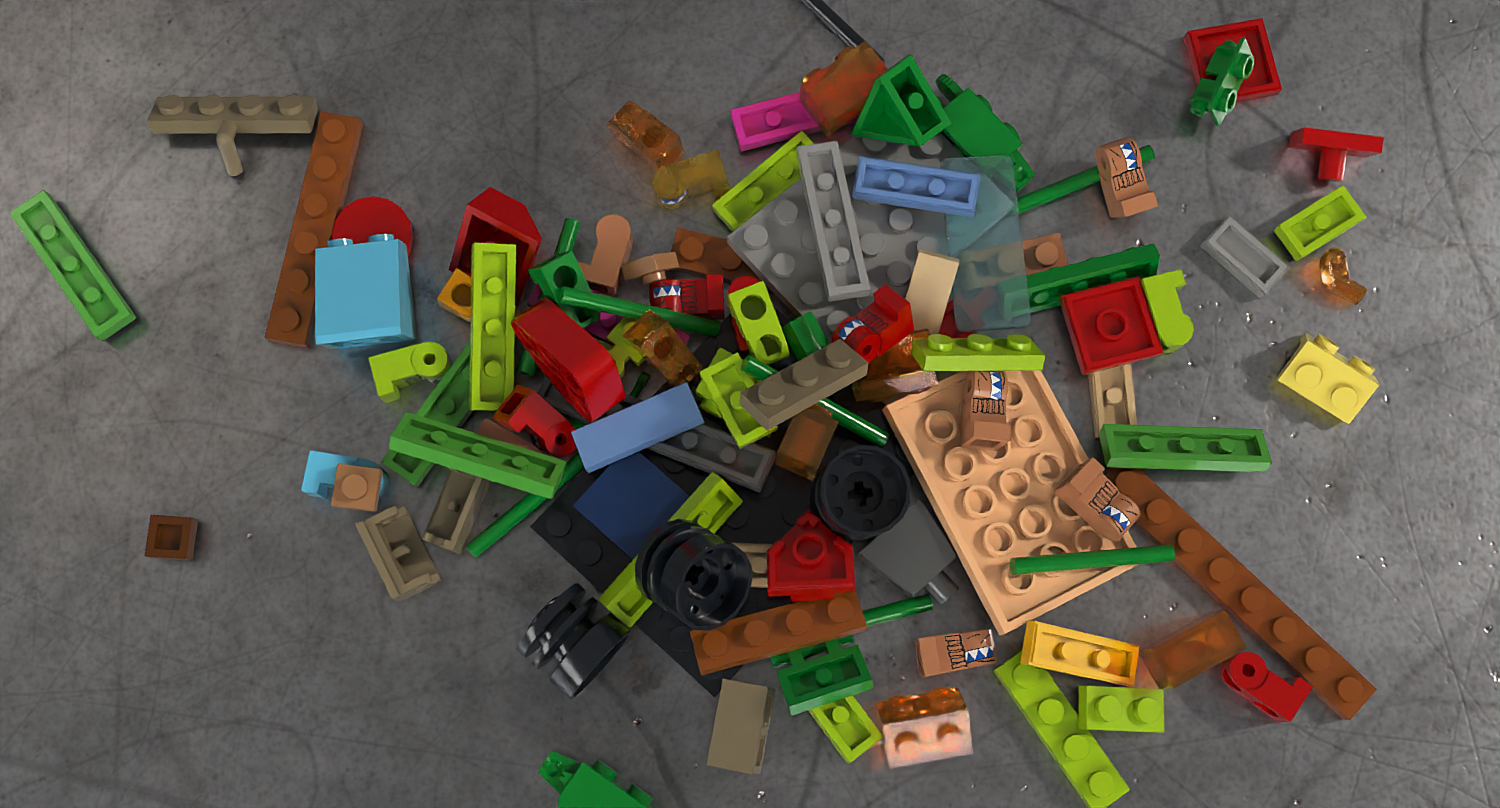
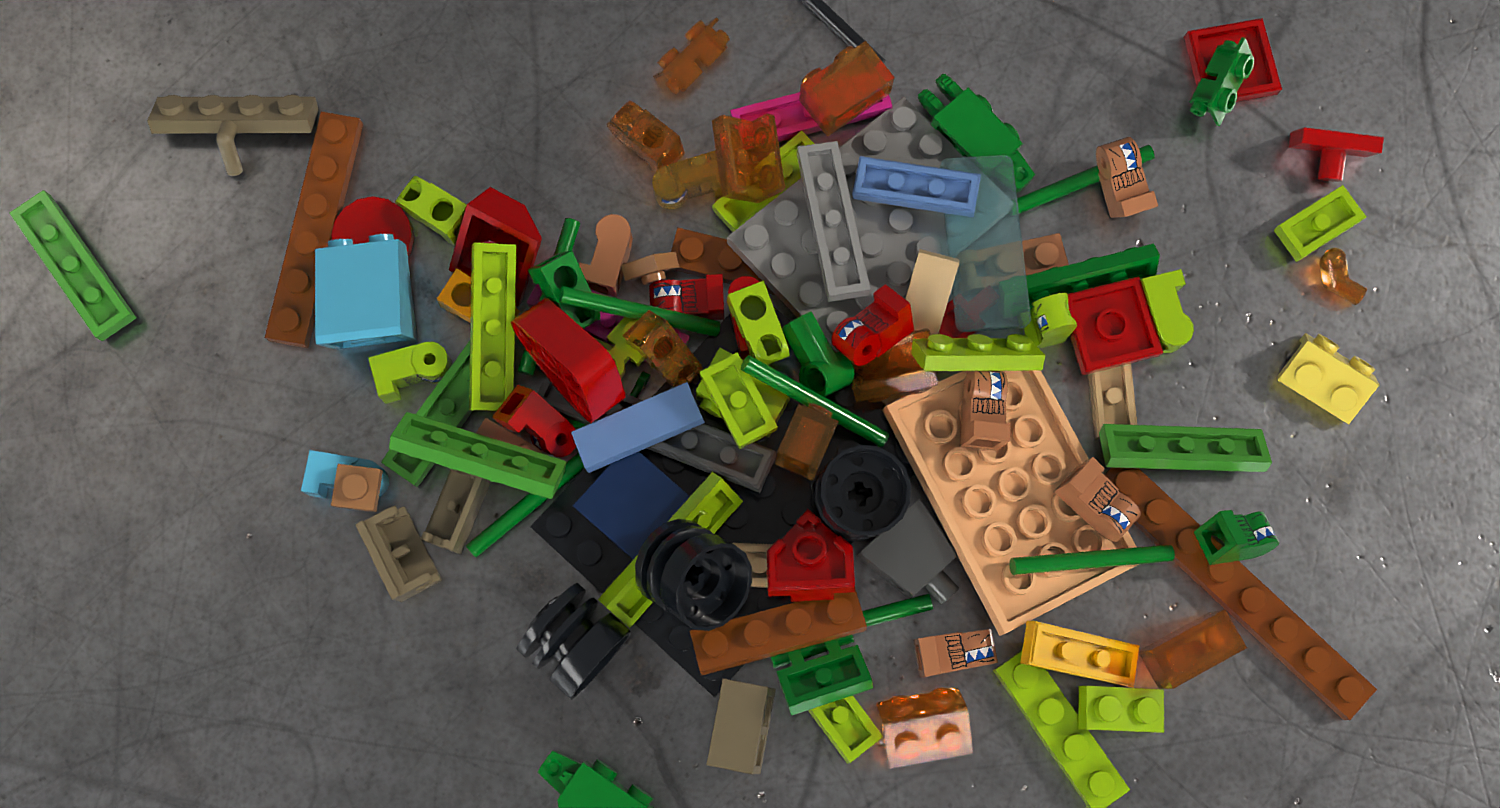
(171, 537): reddish brown plate -> none
(433, 208): none -> lime leg
(680, 65): none -> clear orange hinge
(748, 158): none -> clear orange bracket
(803, 384): dark tan plate -> none
(901, 107): green slope -> none
(1050, 321): none -> lime leg
(1243, 536): none -> green leg
(1244, 256): light grey tile -> none
(1252, 680): red leg -> none

